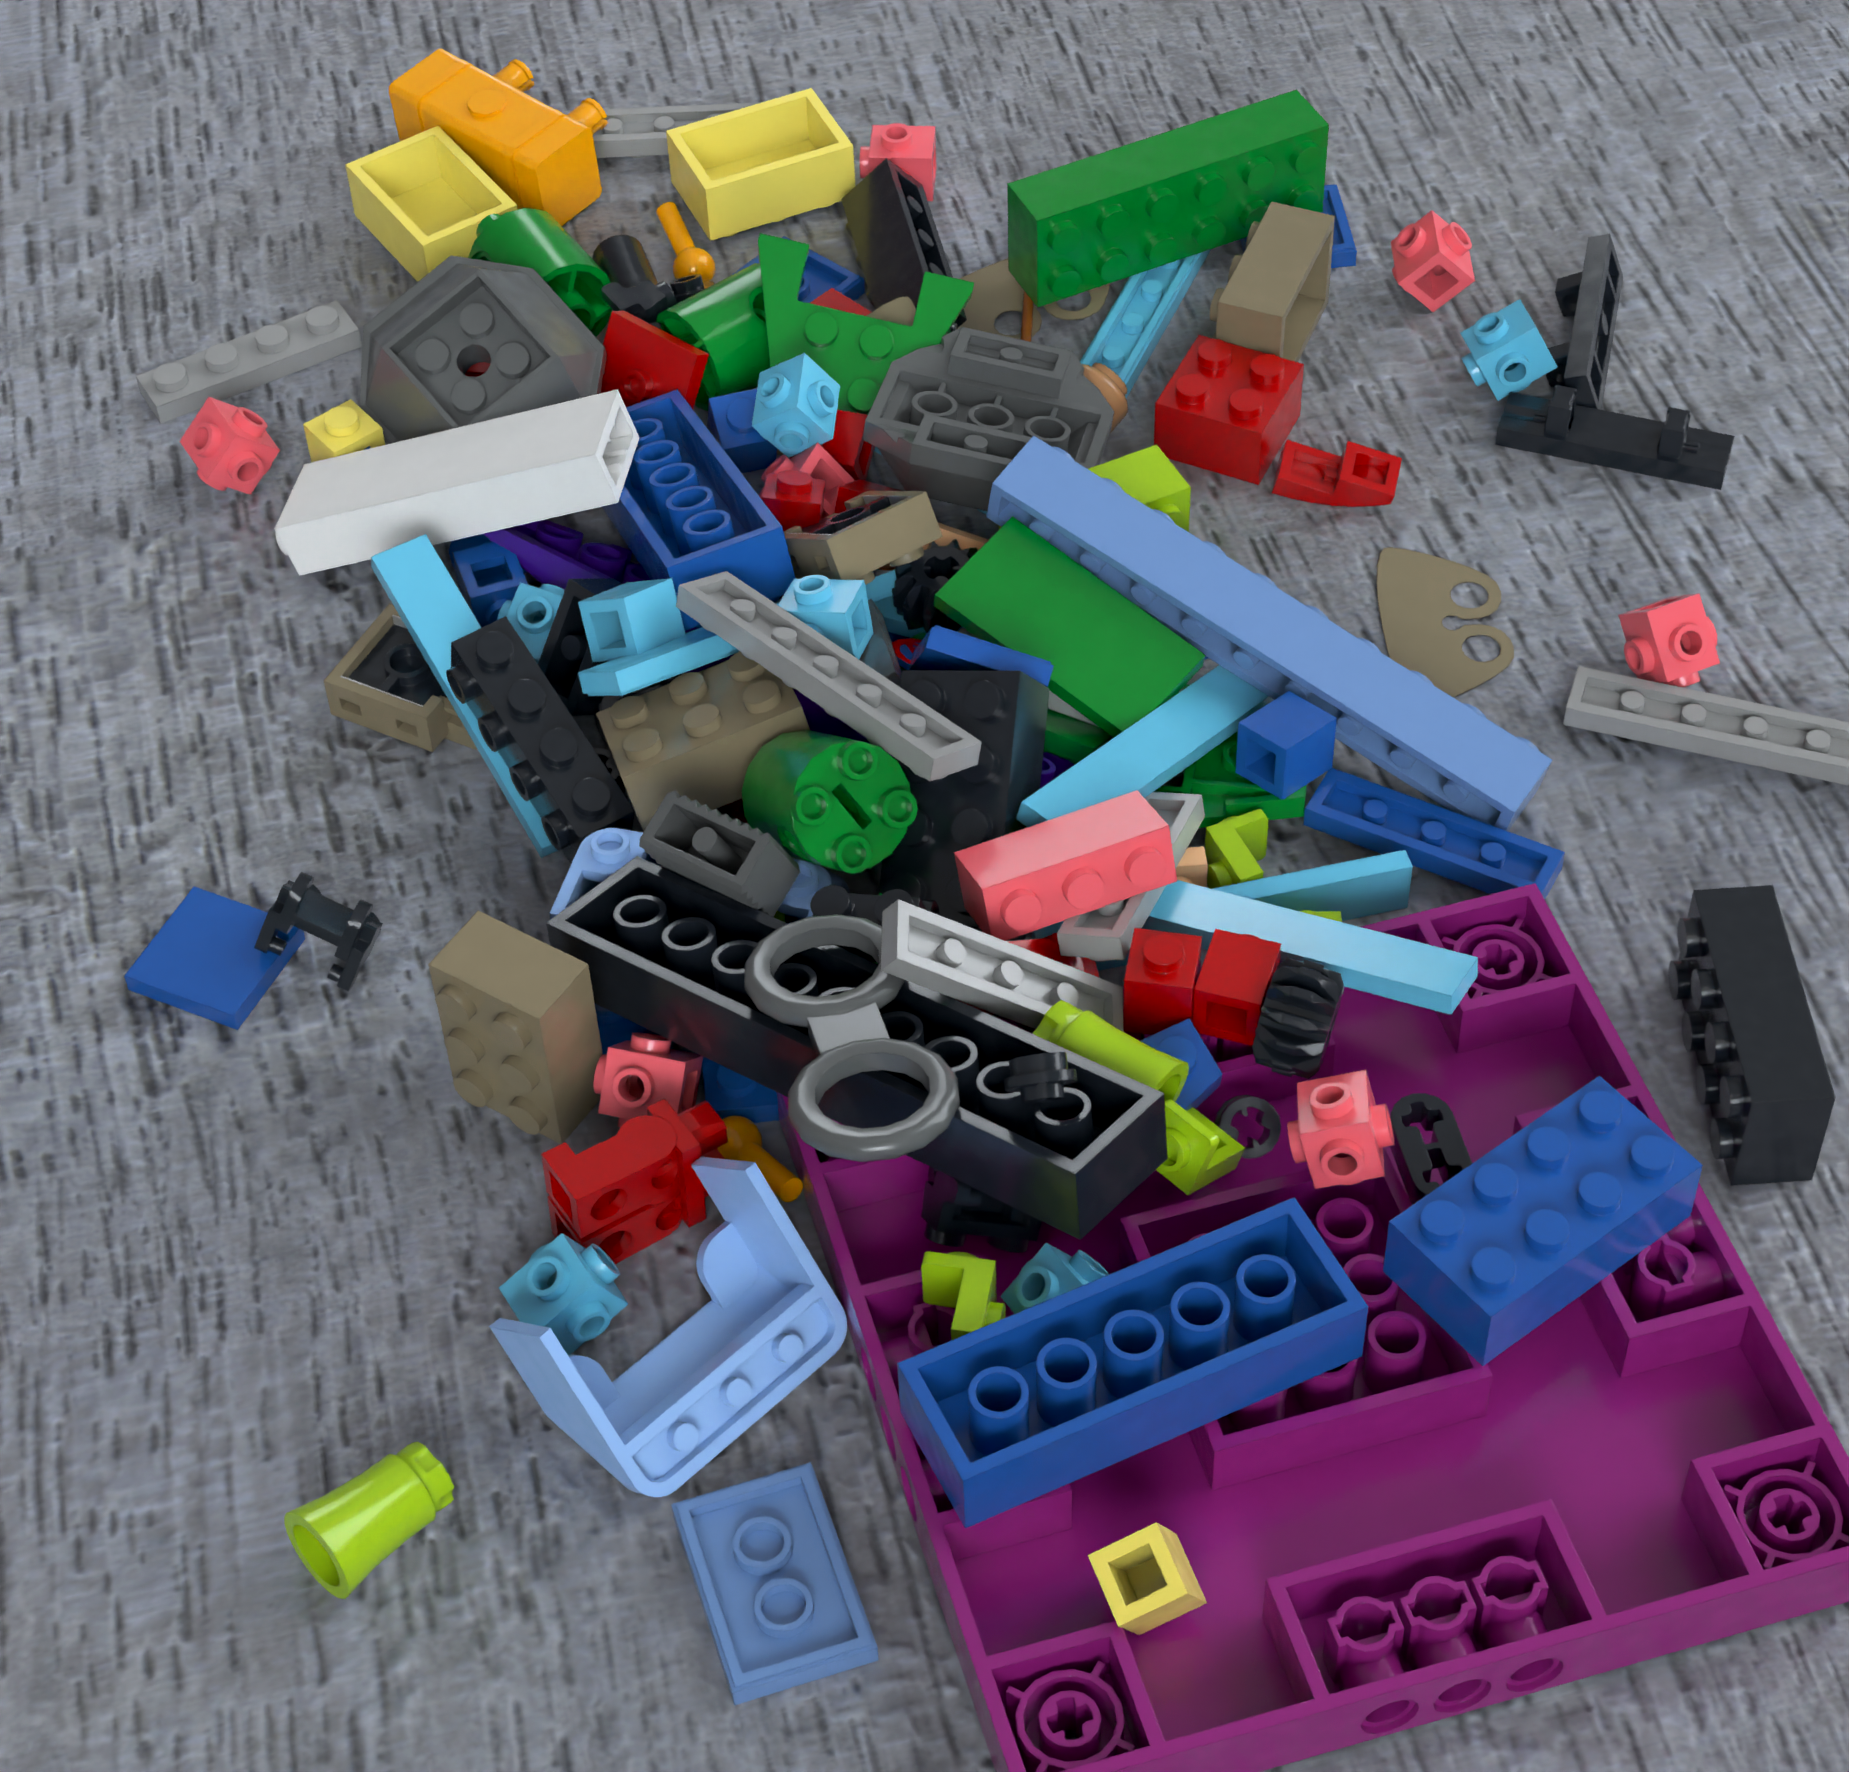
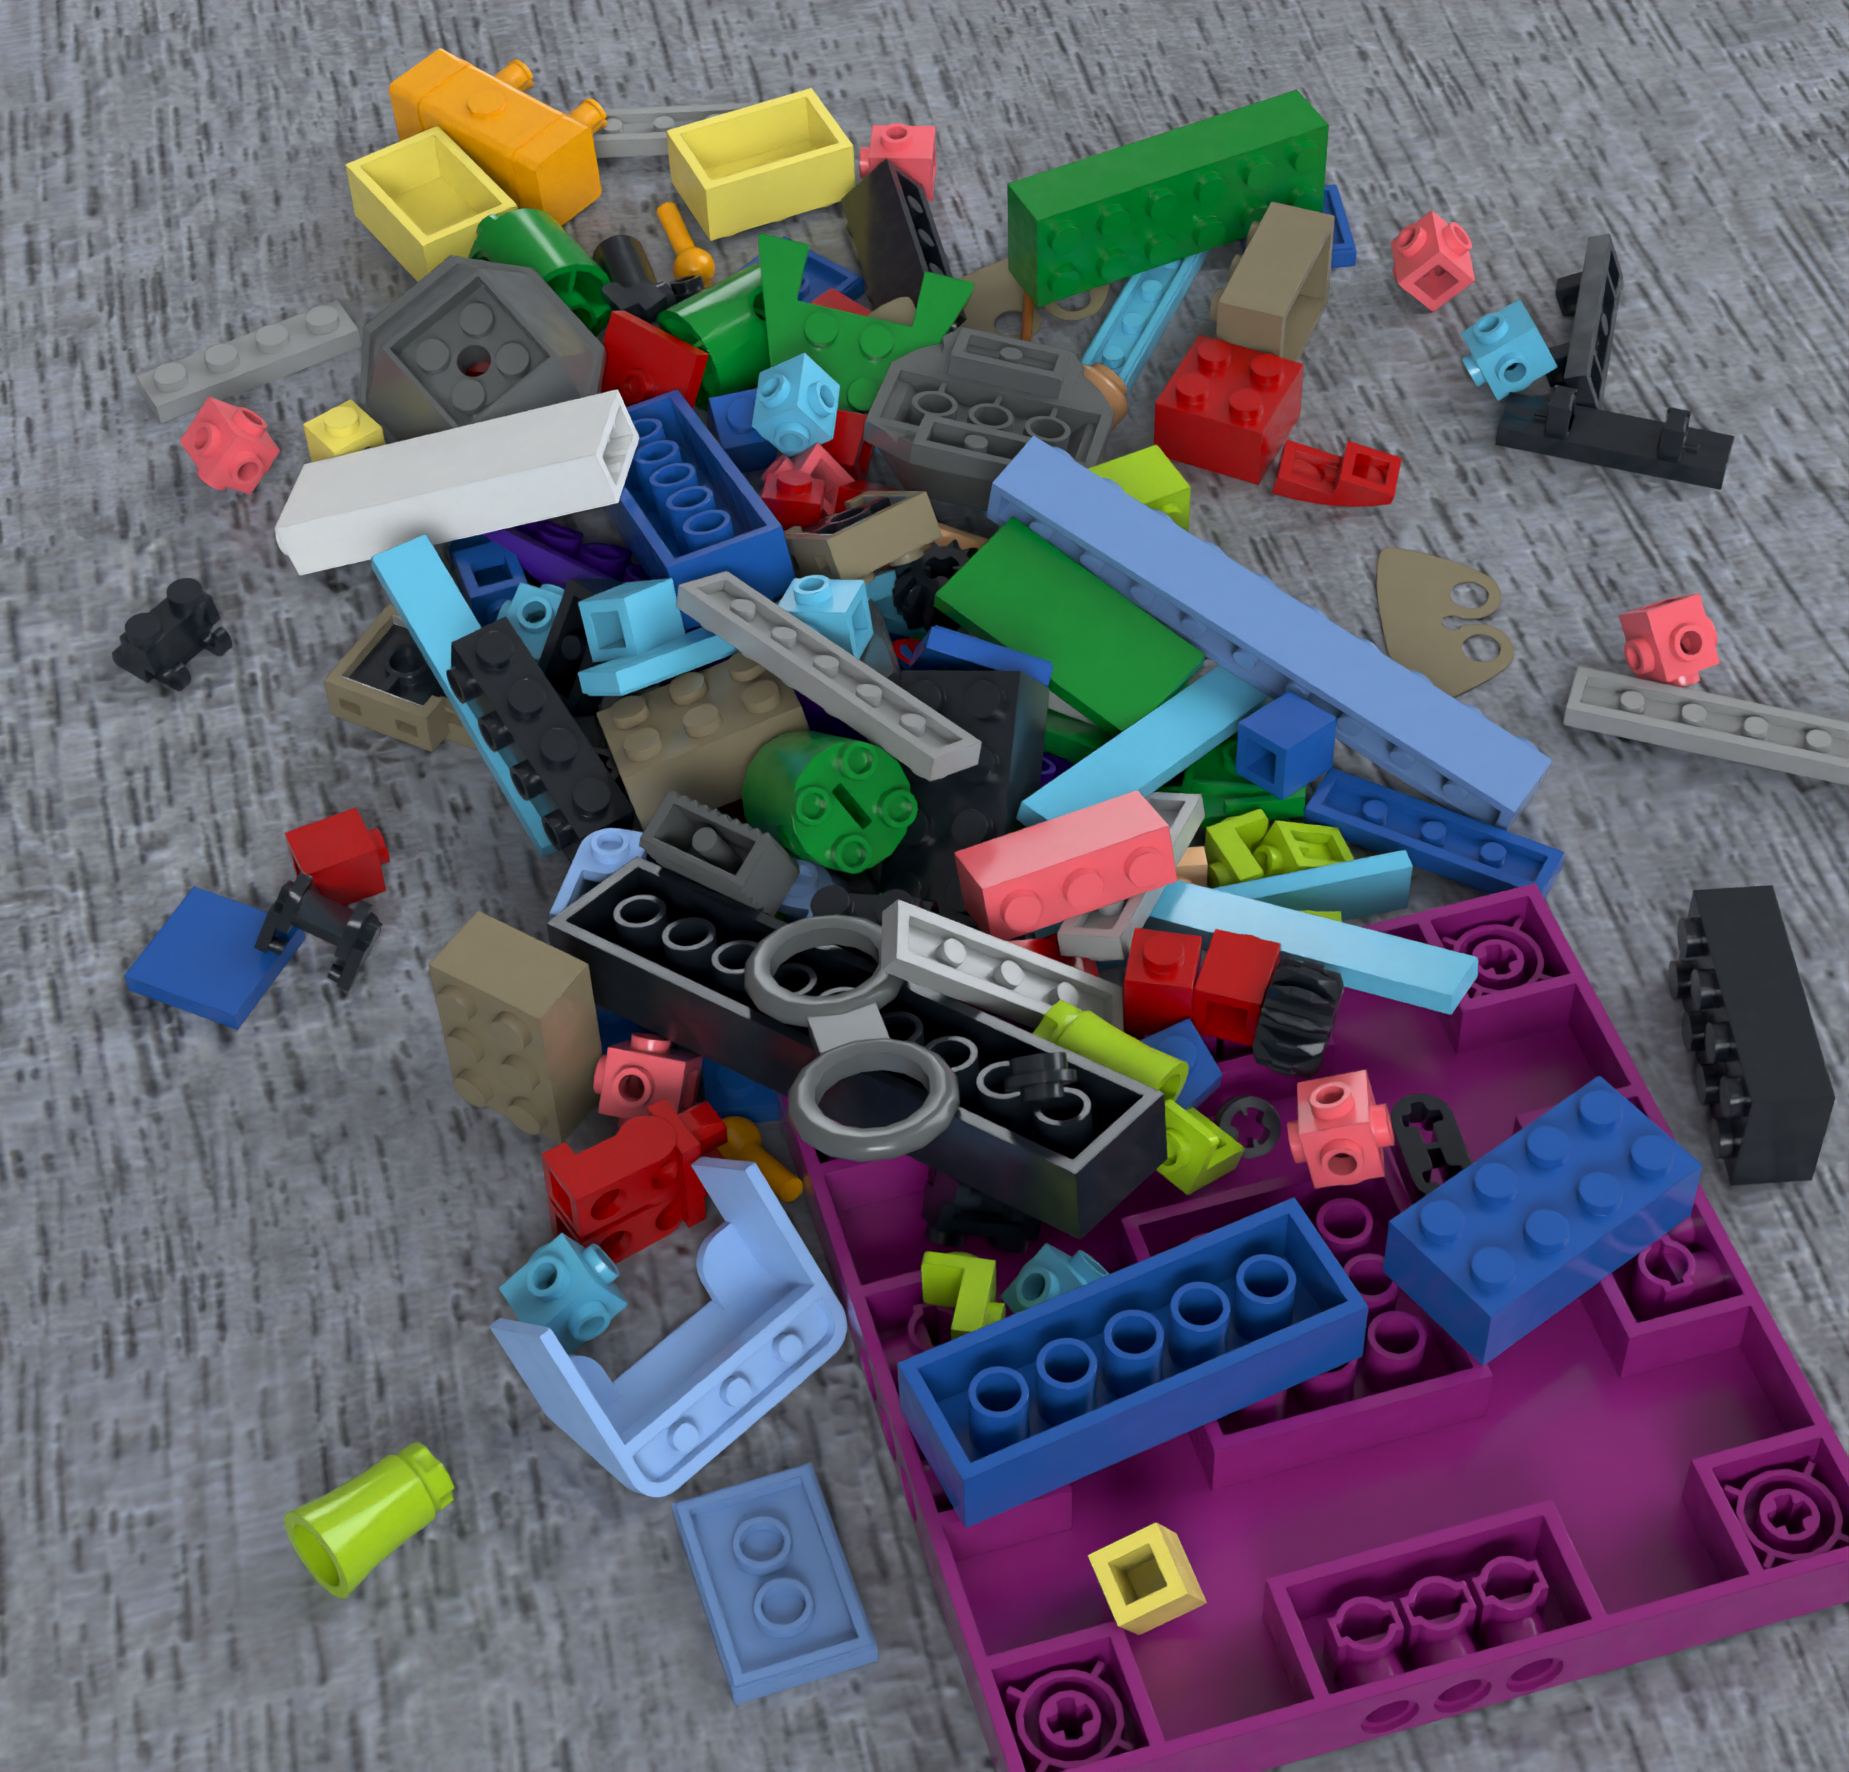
(171, 635): none -> black piece
(340, 856): none -> red brick
(1300, 847): none -> lime bracket

